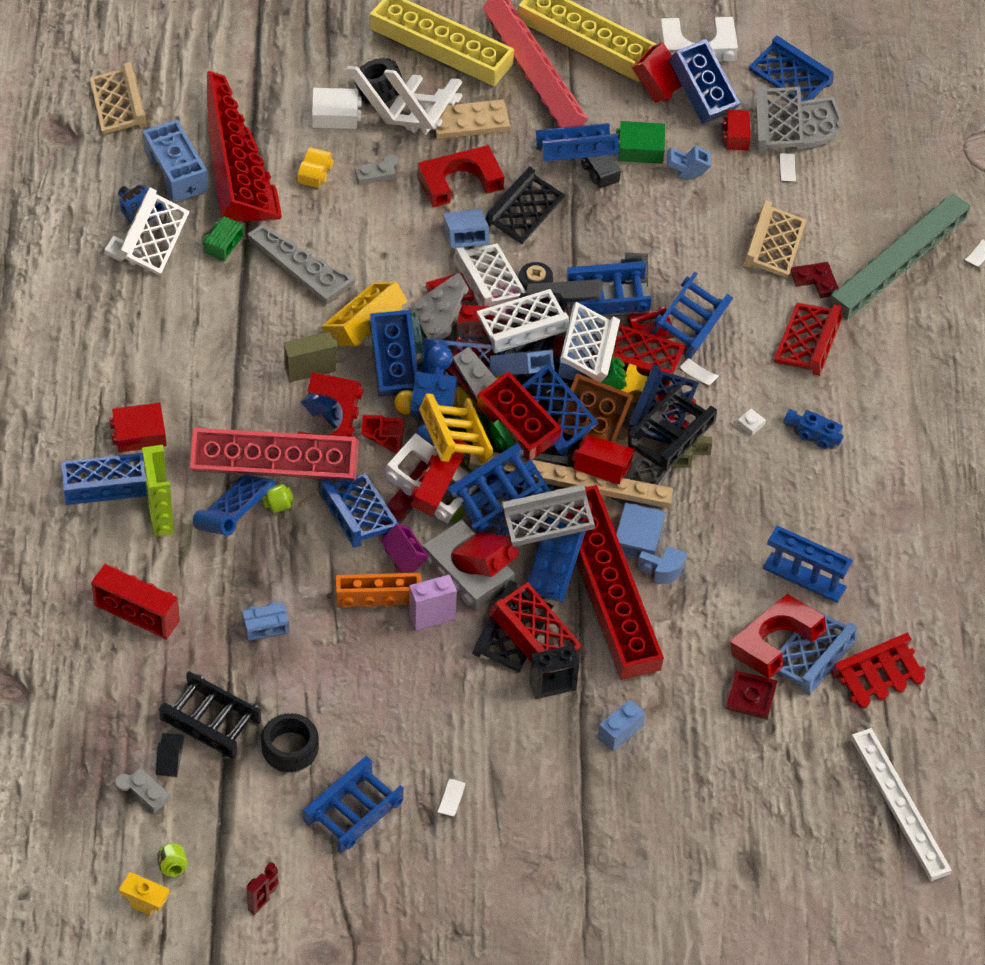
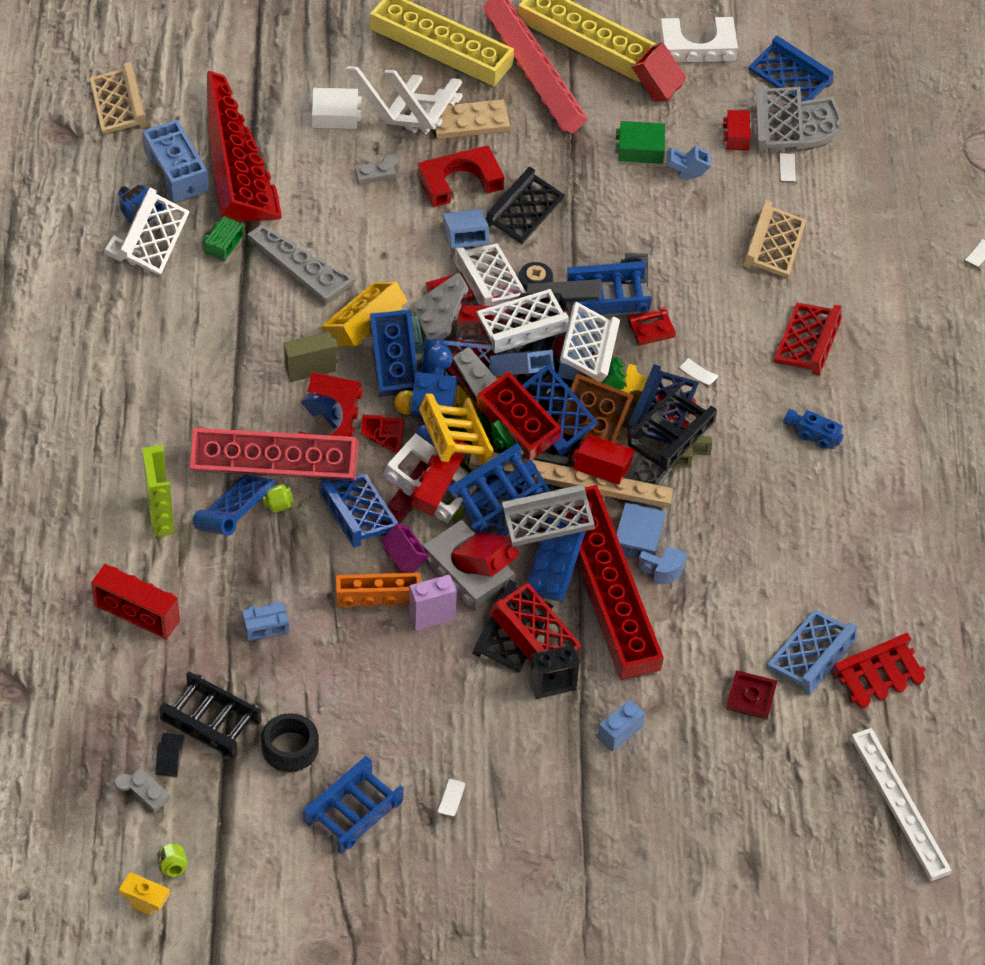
(105, 488): blue fence -> none
(138, 427): red brick -> none
(261, 887): dark red plate -> none
(315, 167): yellow brick -> none
(374, 73): black tyre -> none
(576, 142): blue fence -> none
(602, 170): black brick -> none
(643, 367): red fence -> none
(701, 330): blue fence -> none
(704, 81): blue brick -> none
(751, 422): white plate -> none
(785, 614): red arch -> none
(813, 554): blue fence -> none
(817, 274): dark red plate -> none
(900, 255): sand green brick -> none

